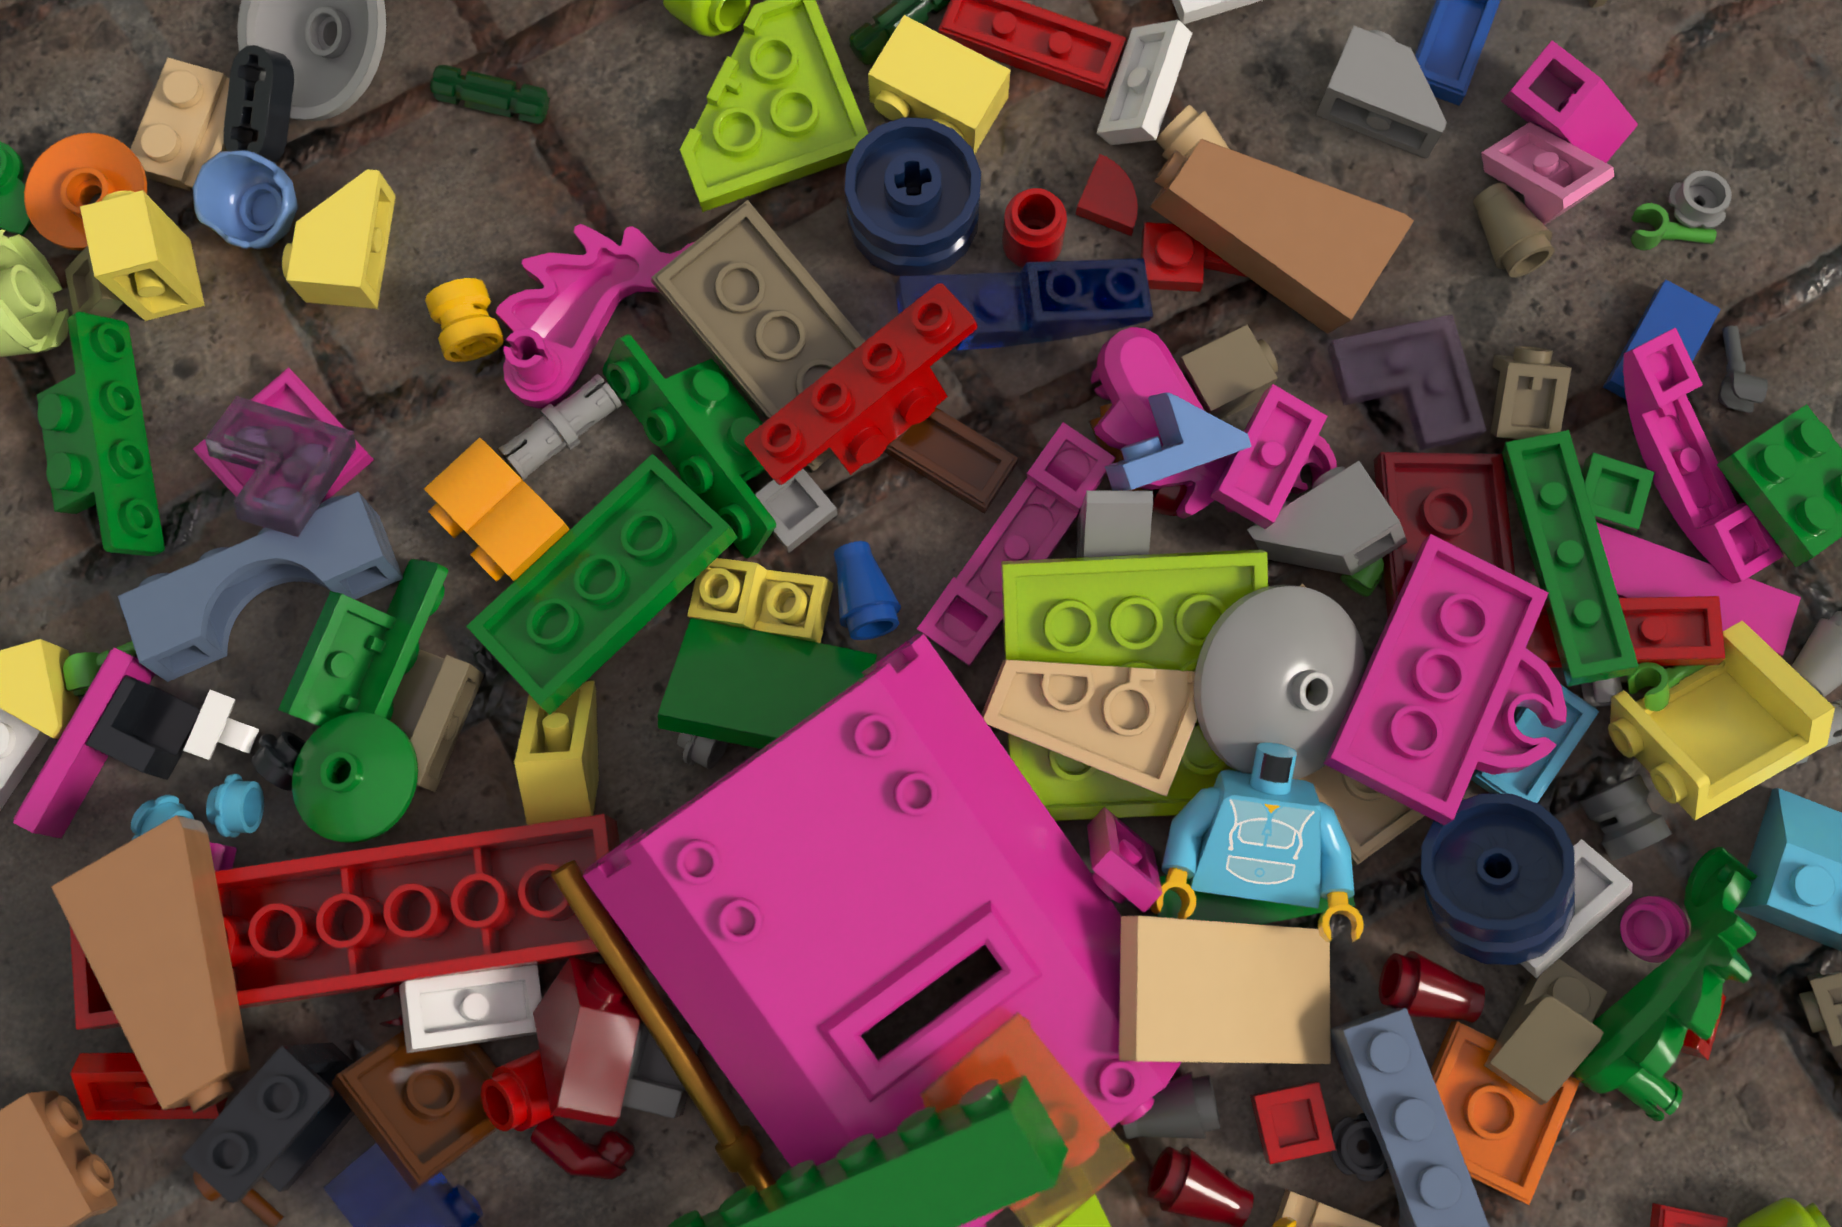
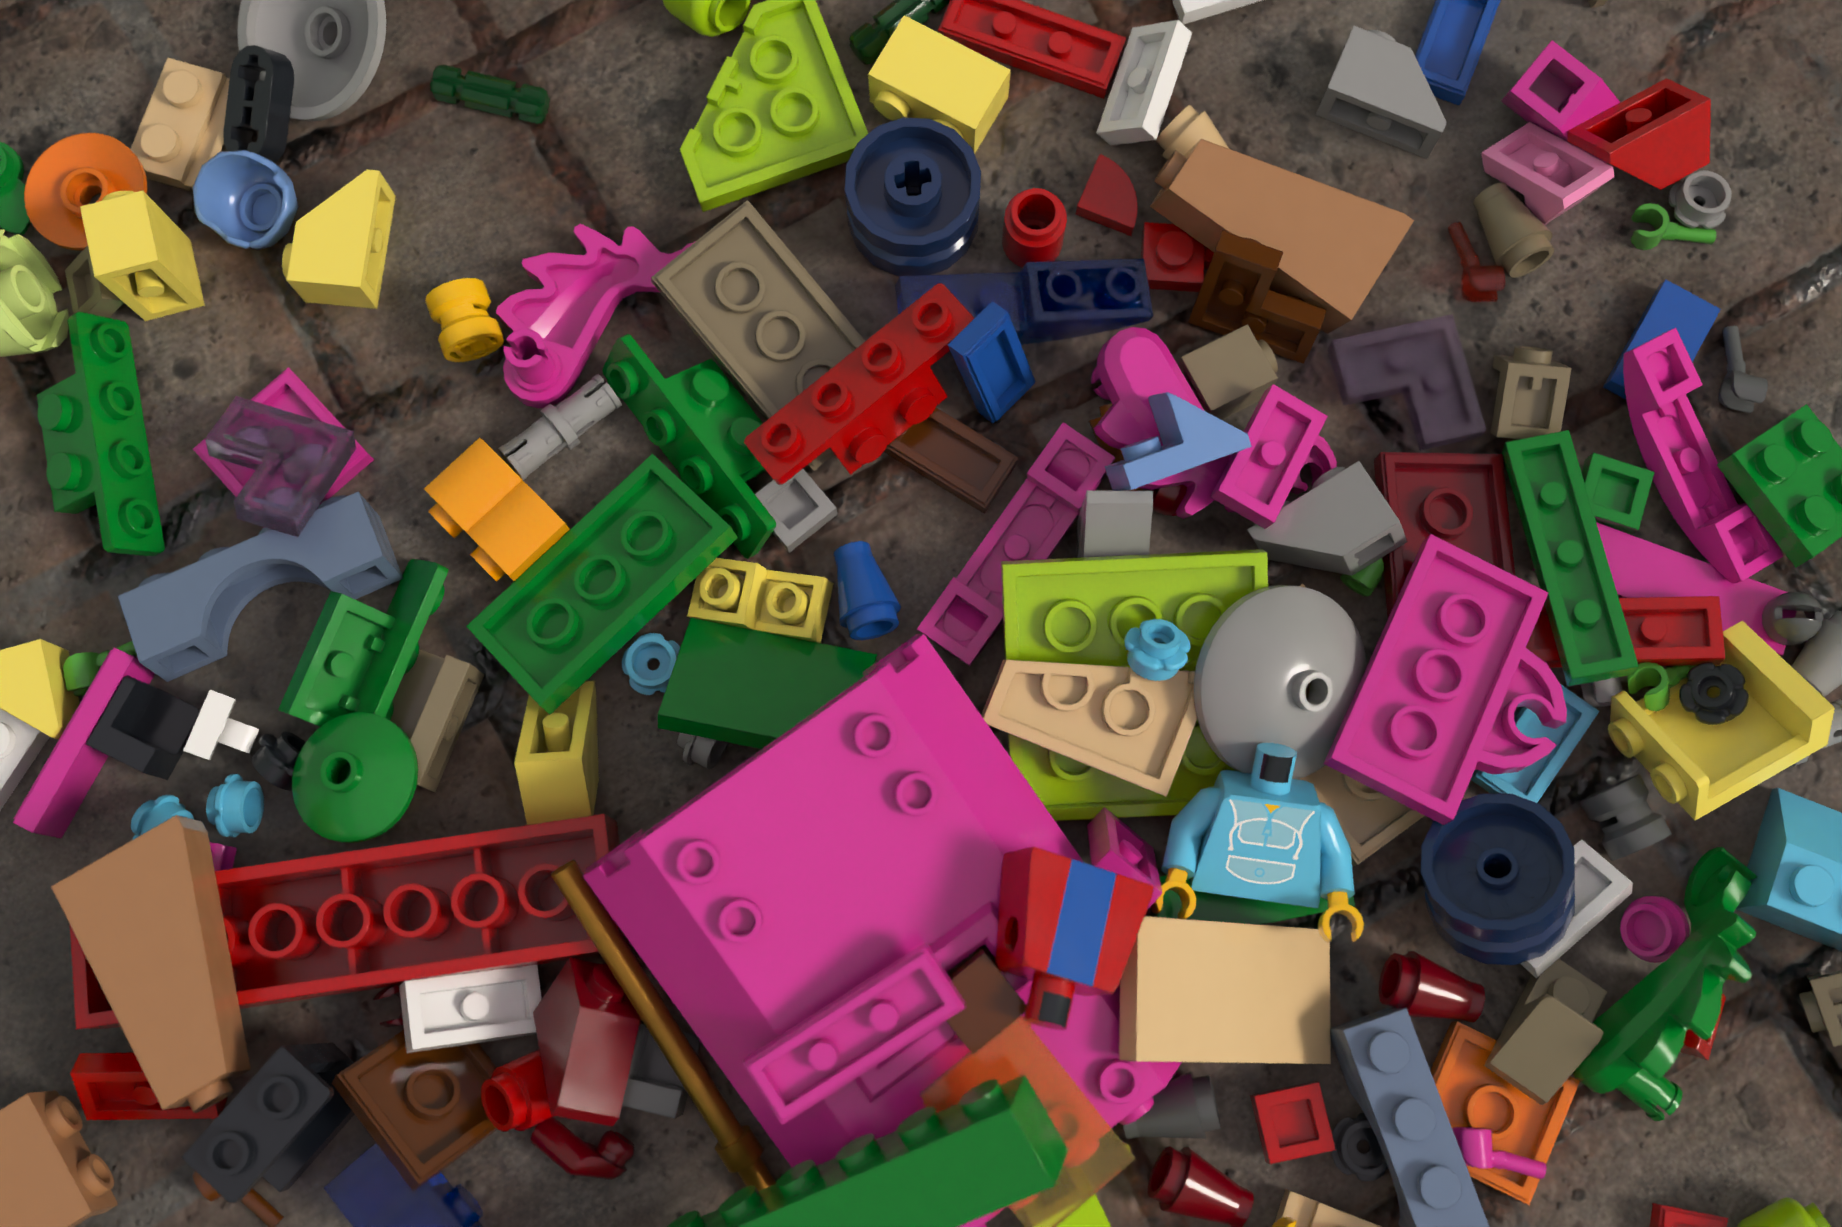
(636, 662): none -> medium azure plate
(853, 1033): none -> dark pink tile
(988, 999): none -> reddish brown tile
(992, 362): none -> blue tile
(1065, 929): none -> torso
(1156, 649): none -> medium azure plate
(1239, 295): none -> reddish brown plate
(1477, 281): none -> clear red hand
(1478, 1152): none -> dark pink hand
(1651, 135): none -> red slope
(1717, 710): none -> black plate
(1792, 630): none -> dark grey hinge

